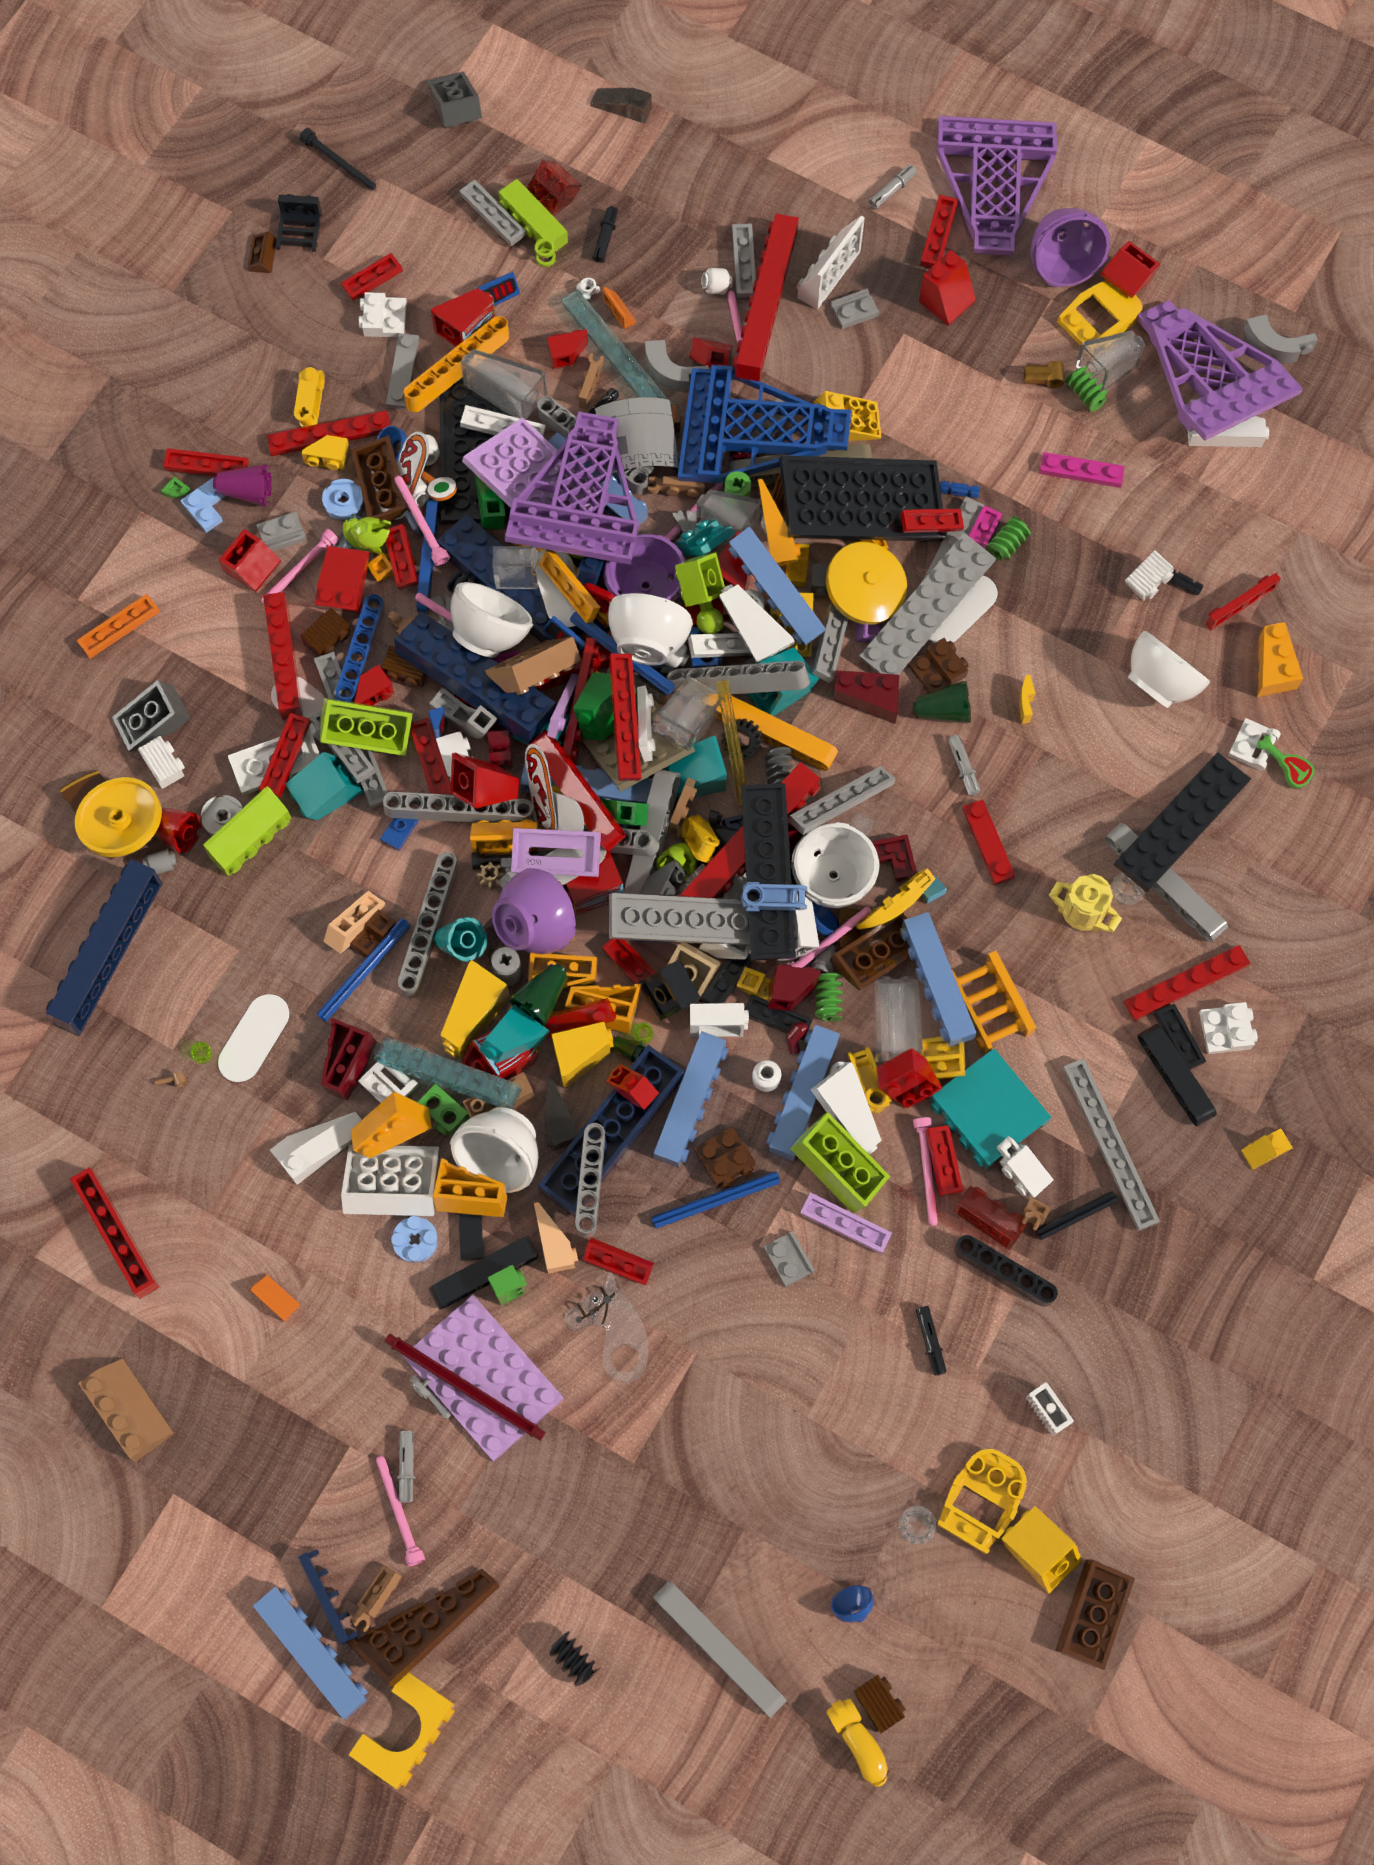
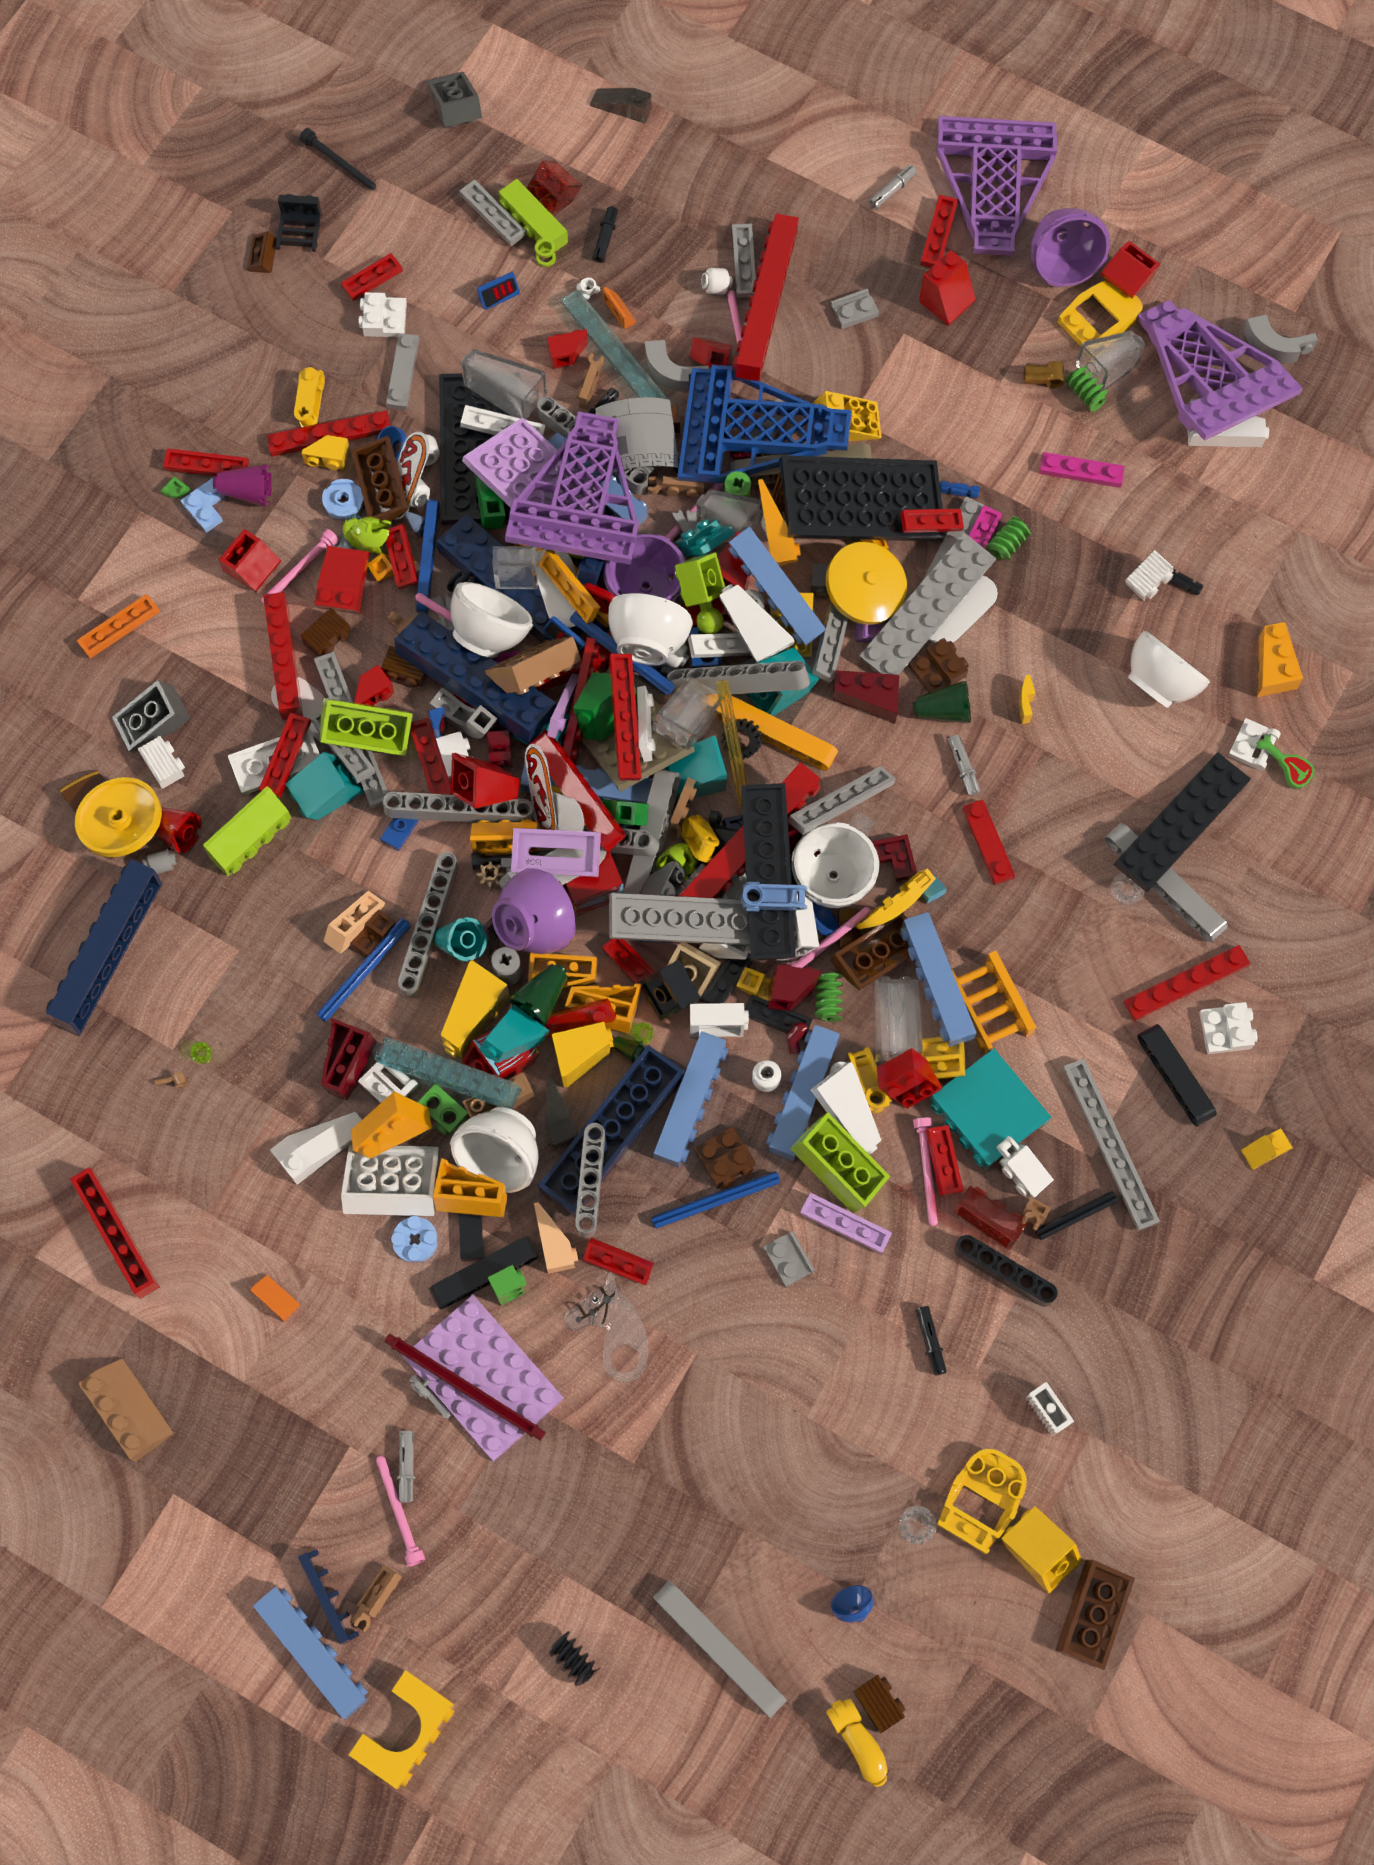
(218, 806): white plate -> none
(253, 1038): white sticker -> none
(282, 532): light grey plate -> none
(358, 648): blue beam -> none
(416, 1631): reddish brown wing -> none
(439, 488): piece -> none
(439, 555): bright pink piece -> none
(448, 369): light orange beam -> none
(463, 316): red slope -> none
(632, 1086): red slope -> none
(777, 764): dark grey piece -> none
(797, 571): yellow slope -> none
(823, 961): light grey cone -> none
(831, 264): white slope -> none
(1086, 903): light yellow container -> none
(1179, 1034): black tile -> none
(1264, 586): red plate -> none

